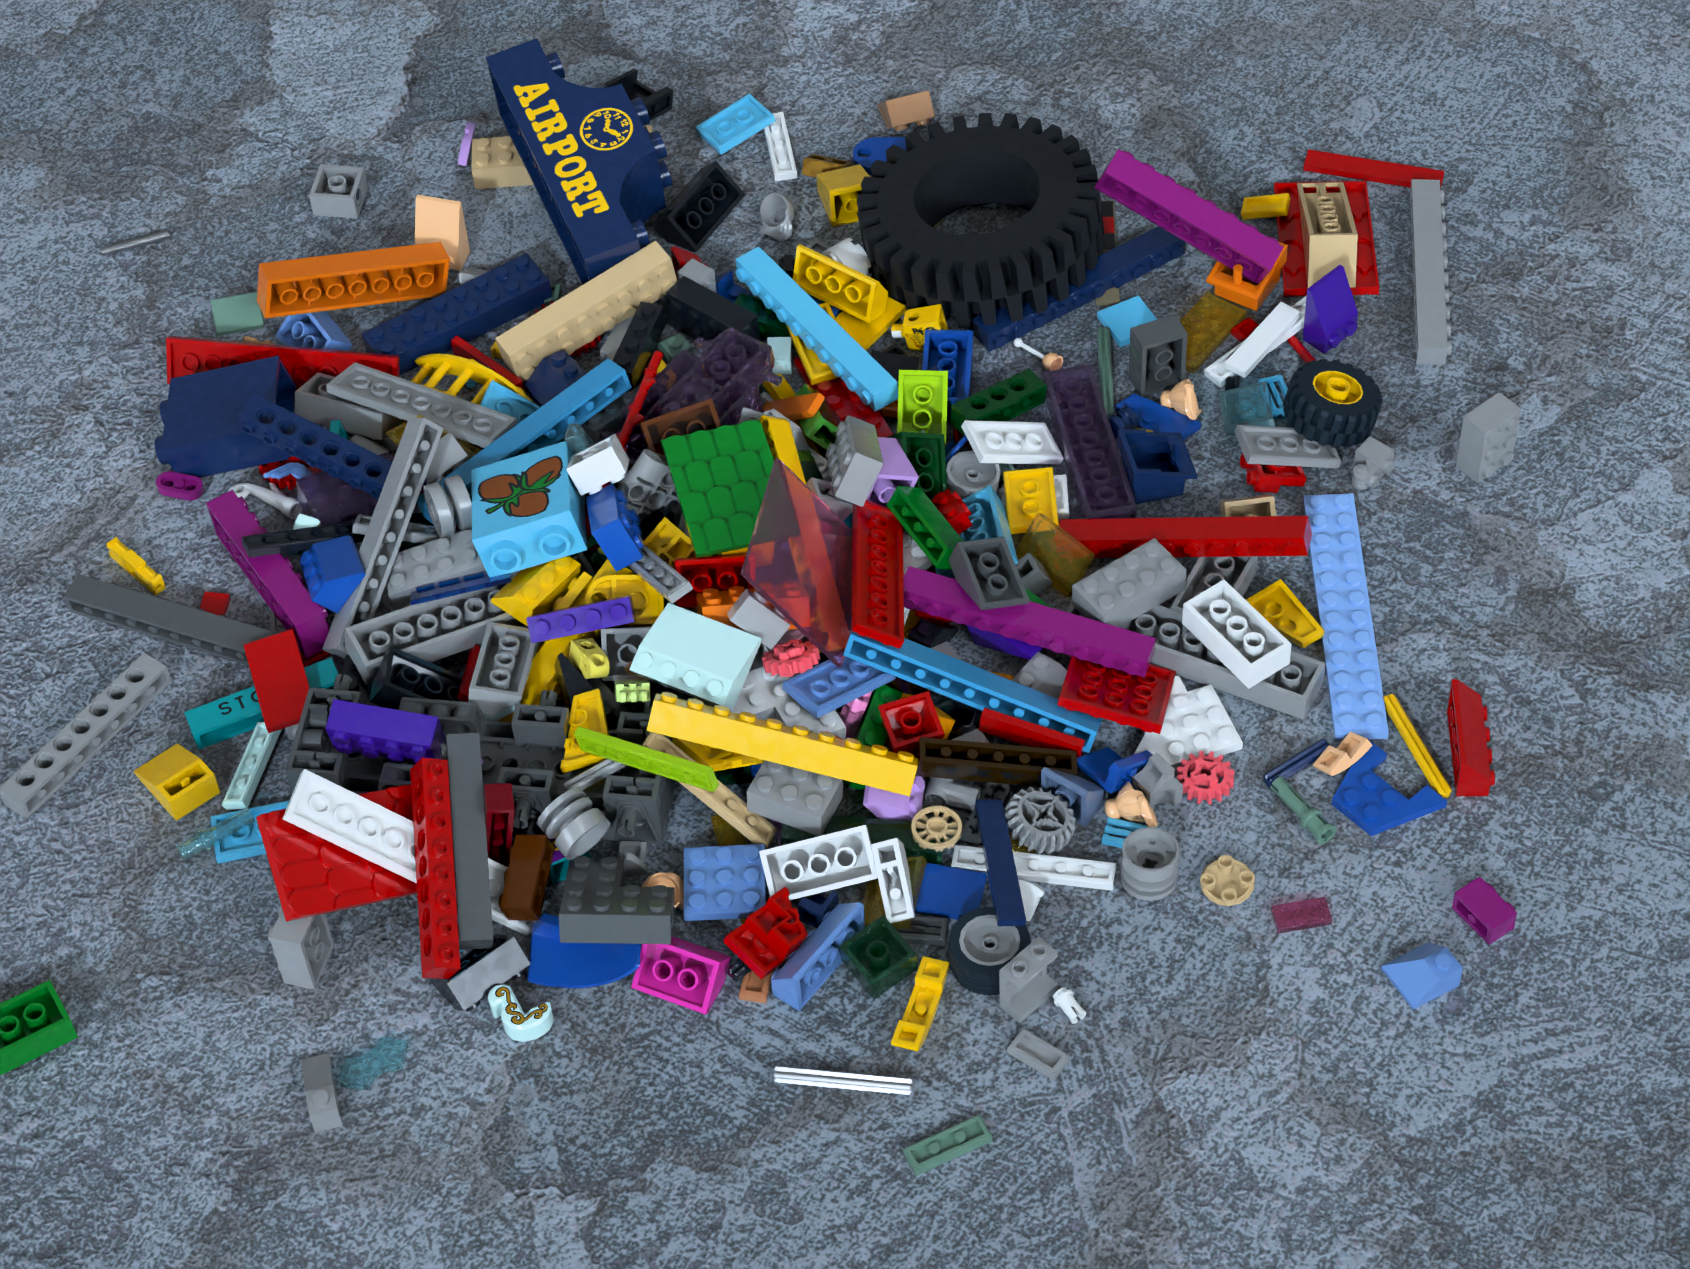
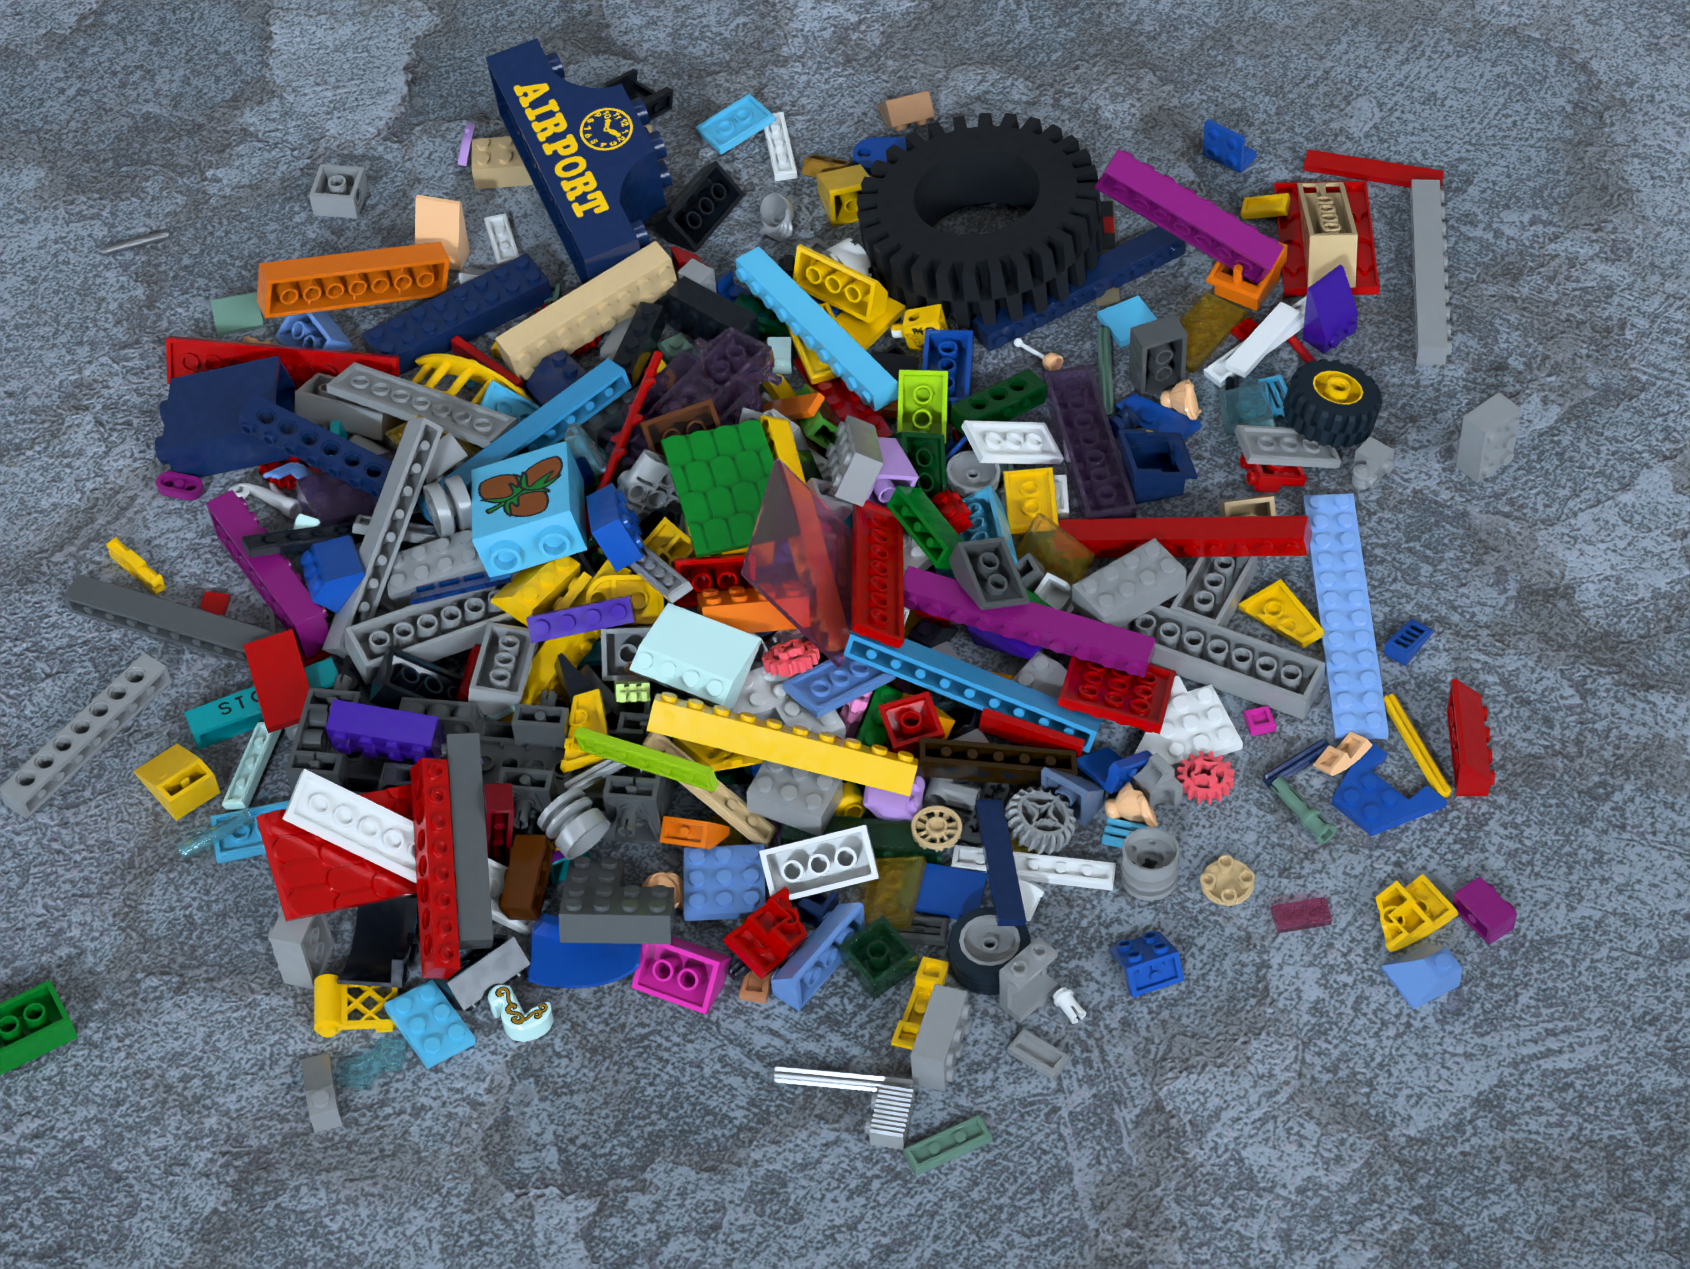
(332, 1007): none -> yellow piece
(383, 943): none -> black panel
(429, 1024): none -> medium azure plate
(501, 238): none -> white tile
(591, 661): light yellow leg -> none
(598, 465): white brick -> none
(634, 857): light grey tile -> none
(692, 832): none -> orange tile
(758, 618): light grey brick -> none
(851, 802): none -> yellow head
(891, 1116): none -> light grey brick
(894, 879): white slope -> none
(941, 1038): none -> light grey brick
(1054, 592): none -> white panel
(1148, 962): none -> blue bracket
(1226, 147): none -> blue bracket
(1236, 634): white brick -> none
(1259, 720): none -> dark pink tile
(1402, 654): none -> blue slope
(1412, 912): none -> yellow slope

